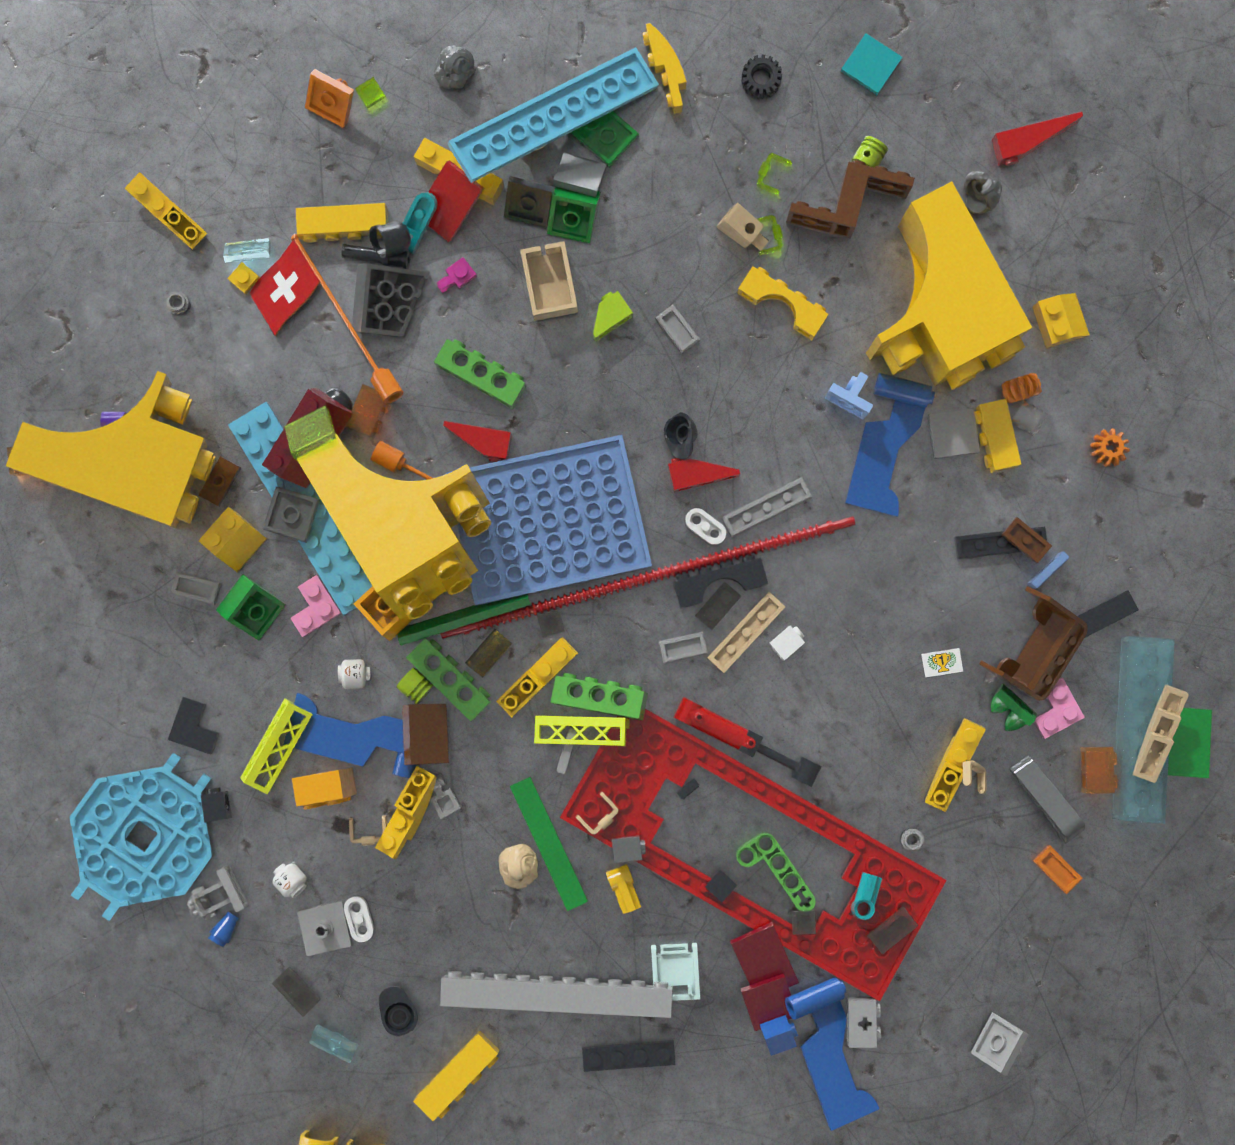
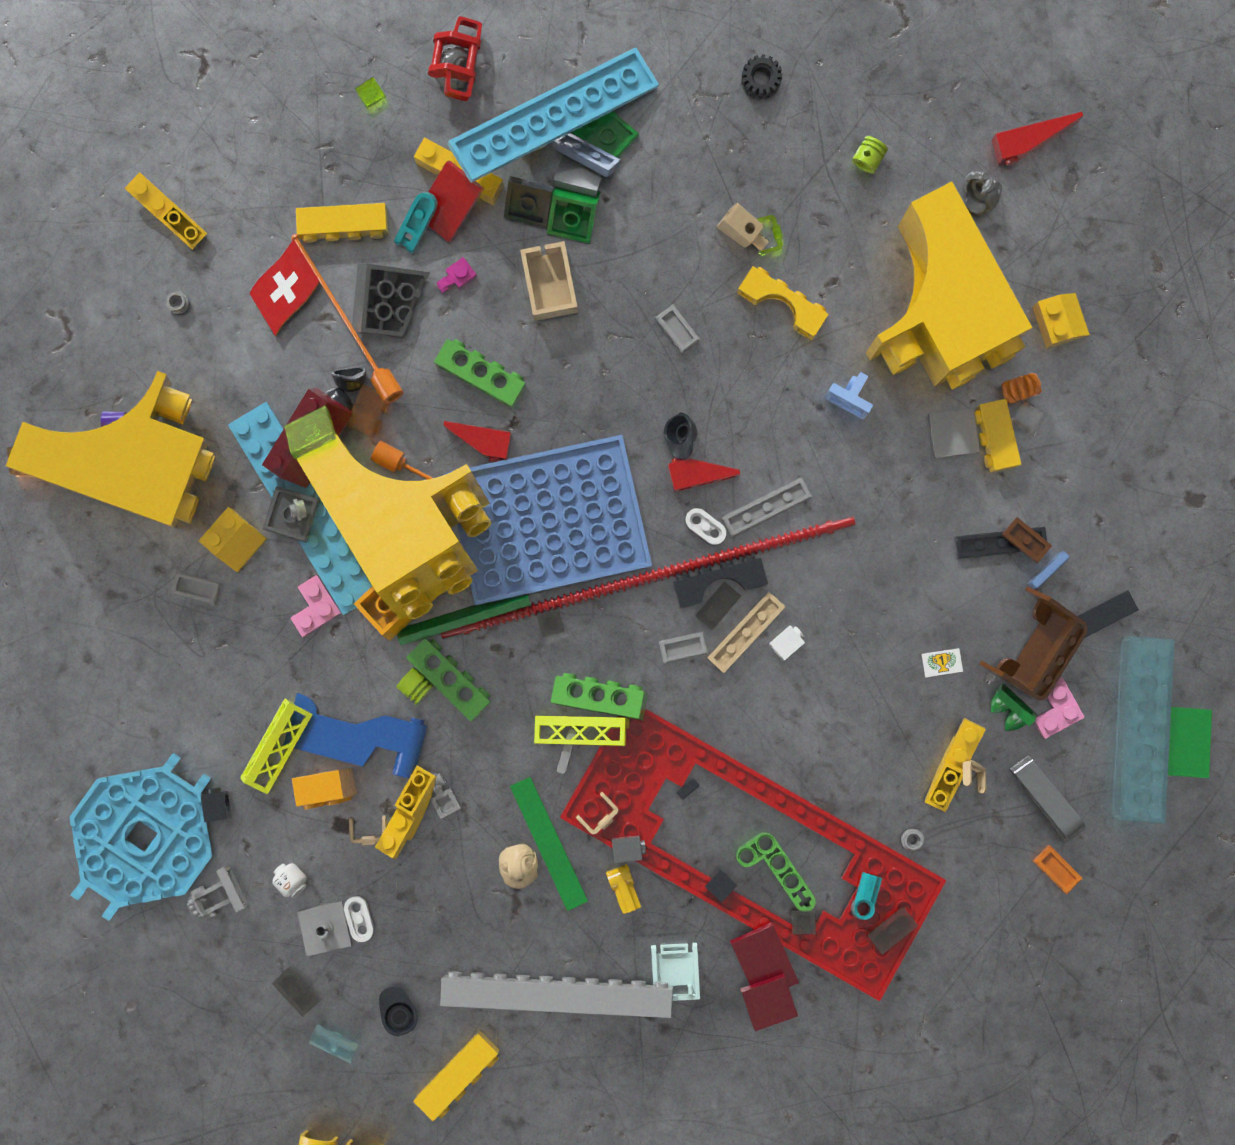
(186, 728): black tile -> none
(219, 481): reddish brown plate -> none
(223, 930): blue cone -> none
(243, 278): yellow plate -> none
(247, 250): clear light blue plate -> none
(250, 607): green slope -> none
(298, 510): none -> light grey plate
(329, 98): orange tile -> none
(349, 379): none -> black piece
(353, 674): white head -> none
(370, 254): black pin -> none
(395, 237): black helmet -> none
(425, 734): reddish brown container -> none
(449, 70): none -> red bar
(488, 653): clear smoke plate -> none
(537, 677): yellow slope -> none
(586, 154): none -> sand blue plate
(611, 314): lime slope -> none
(628, 1056): black plate -> none
(666, 61): yellow slope -> none
(741, 739): red piece -> none
(764, 169): clear neon green piece -> none
(779, 1035): blue brick -> none
(825, 1054): blue door -> none
(854, 182): reddish brown bracket -> none
(855, 1011): light grey brick -> none
(871, 64): teal tile -> none
(882, 441): blue door -> none
(999, 1043): light grey tile -> none
(1098, 770): clear orange brick -> none
(1108, 439): orange gear -> none
(1160, 733): tan slope -> none

